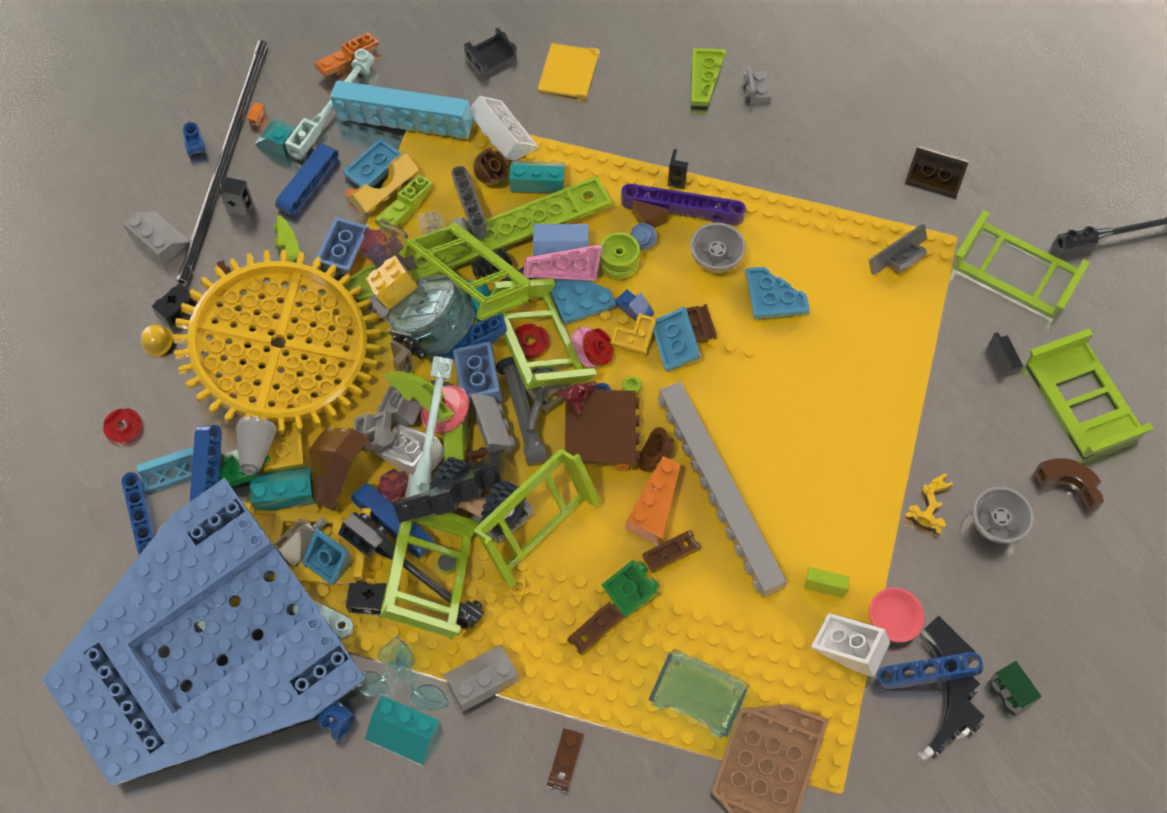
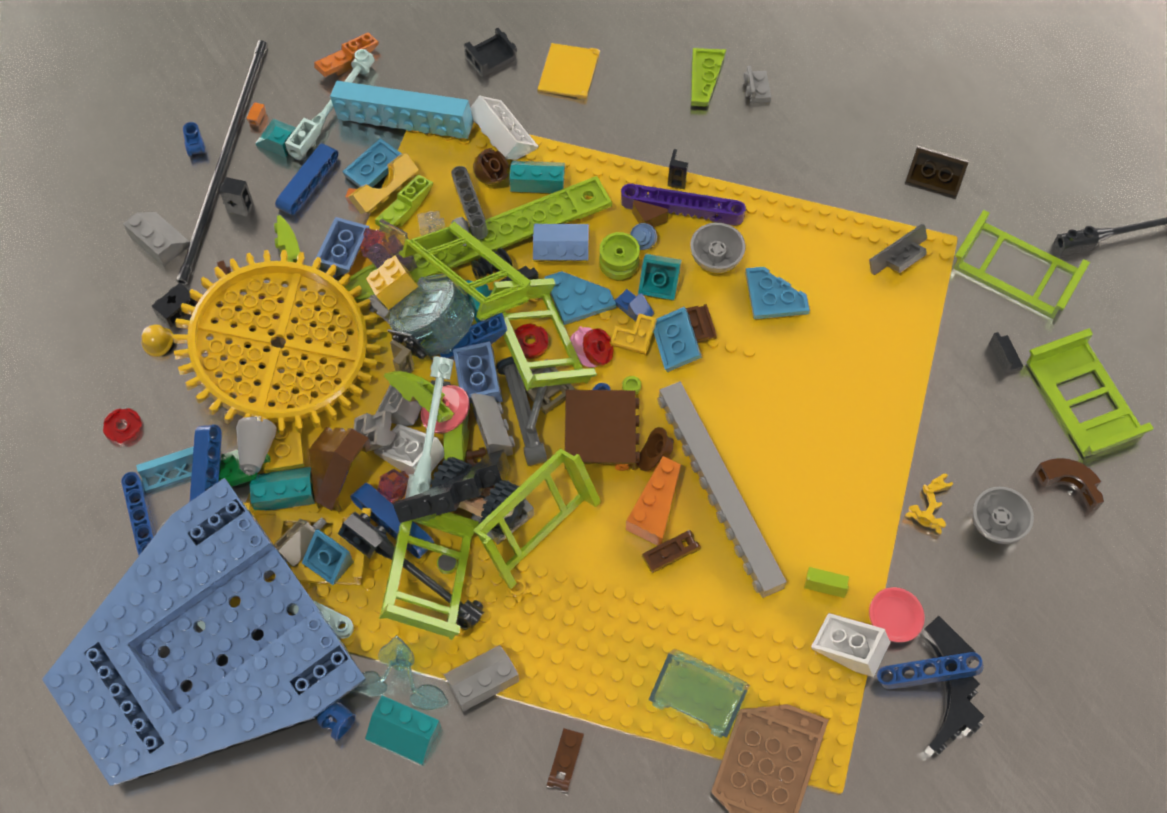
(358, 595): black brick -> none
(569, 264): bright pink wing -> none
(577, 394): dark red piece -> none
(595, 627): reddish brown plate -> none
(631, 588): green plate -> none
(659, 276): none -> teal slope
(1015, 687): dark green brick -> none

